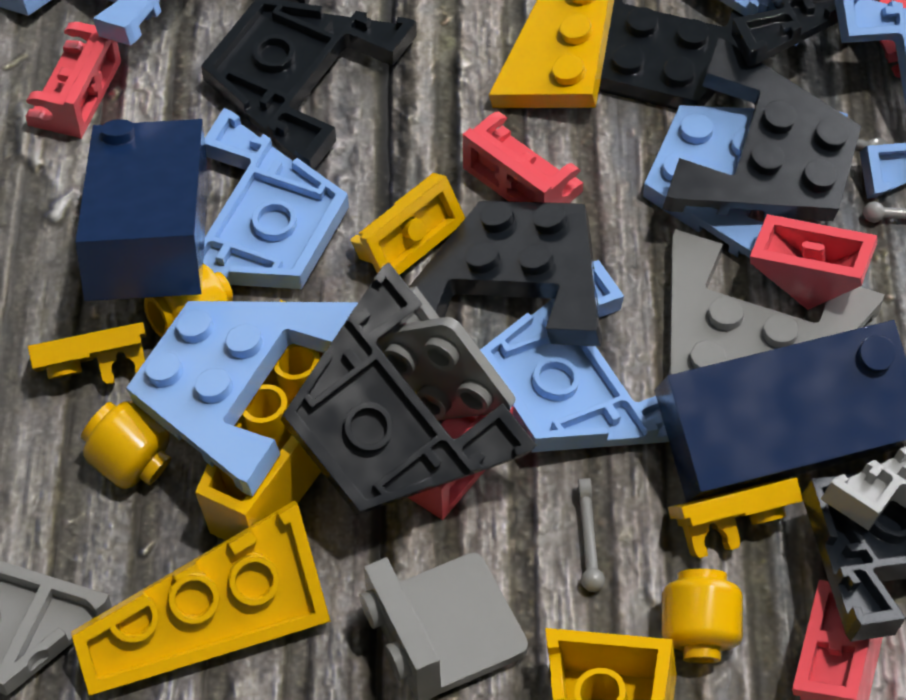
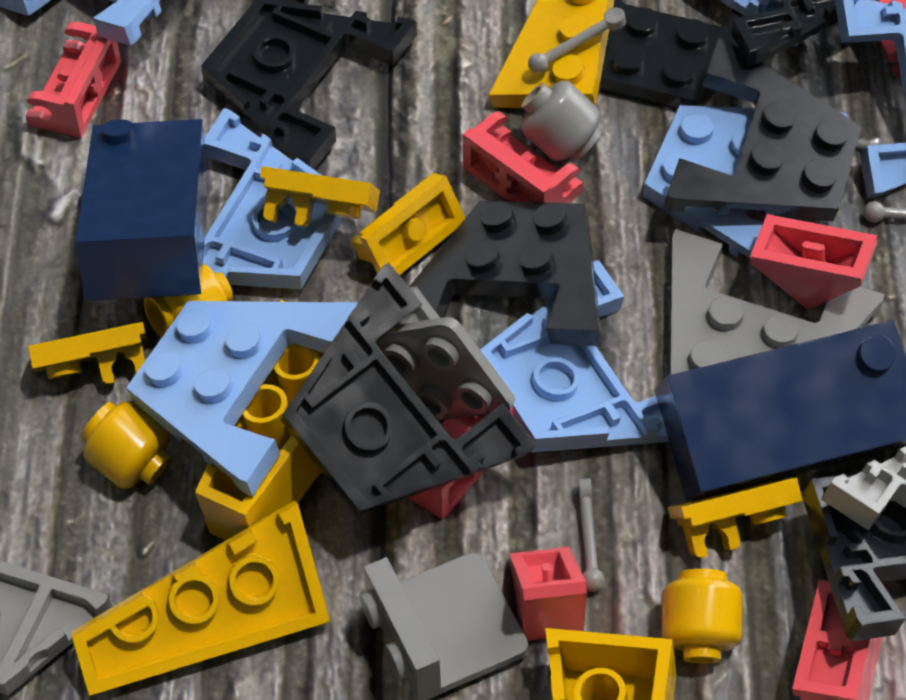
(343, 196): none -> yellow plate
(548, 591): none -> coral slope
(560, 121): none -> light grey head
(613, 20): none -> light grey hinge

